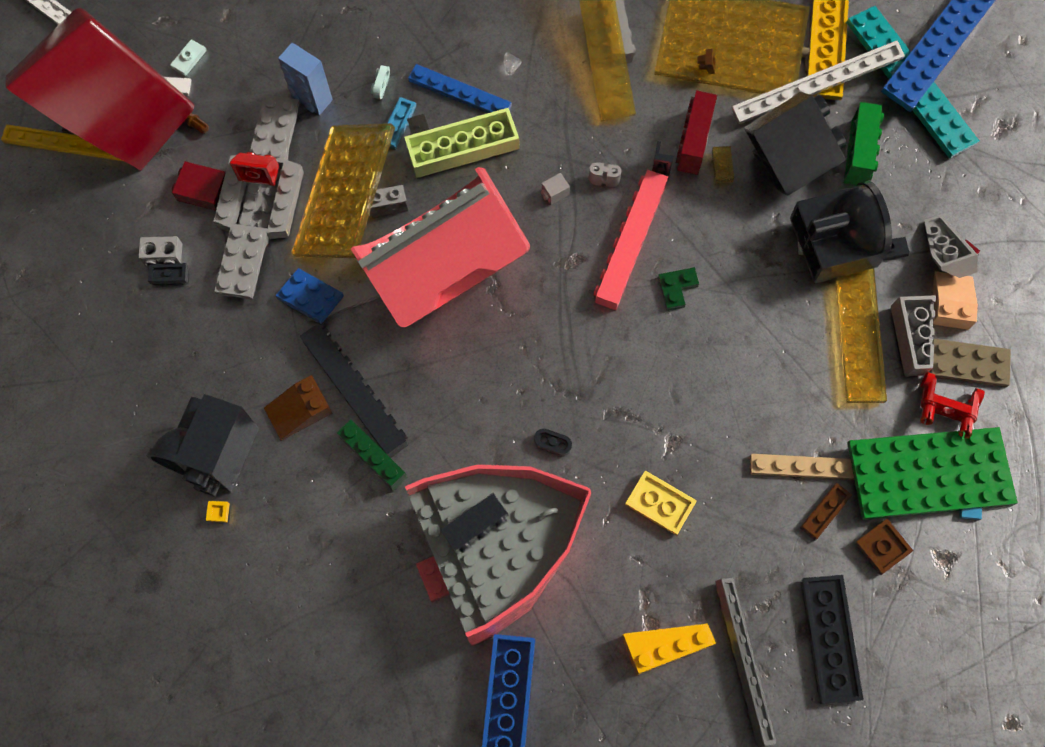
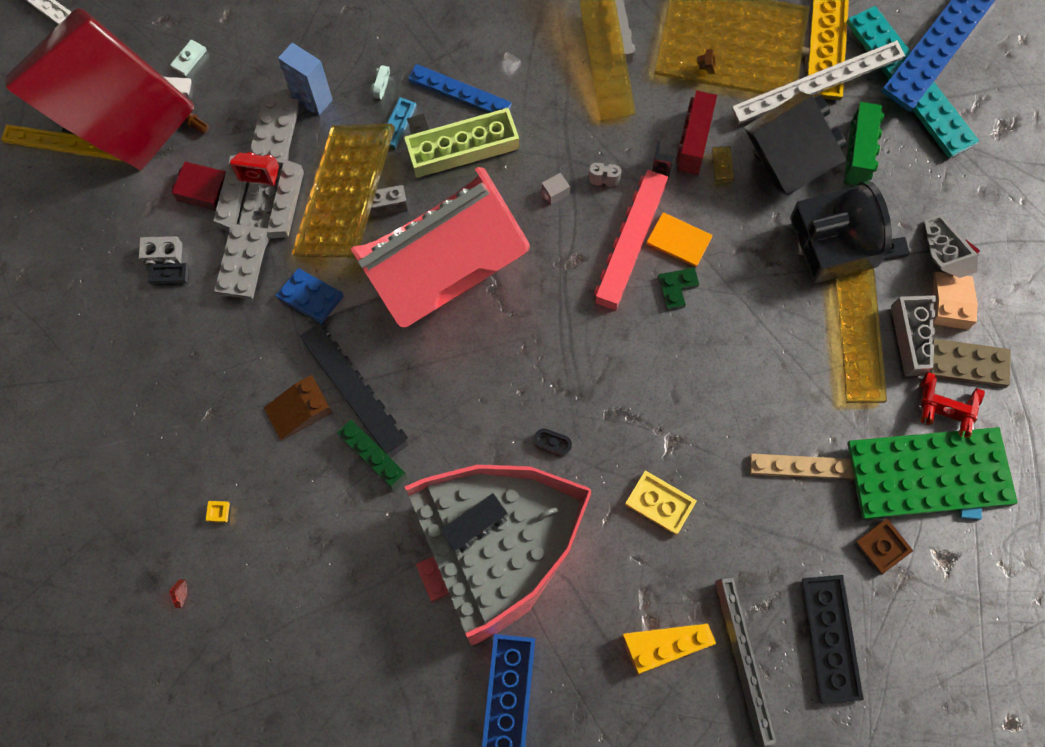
(179, 593): none -> clear red tile
(207, 444): black piece -> none
(679, 239): none -> light orange tile
(826, 511): reddish brown tile -> none

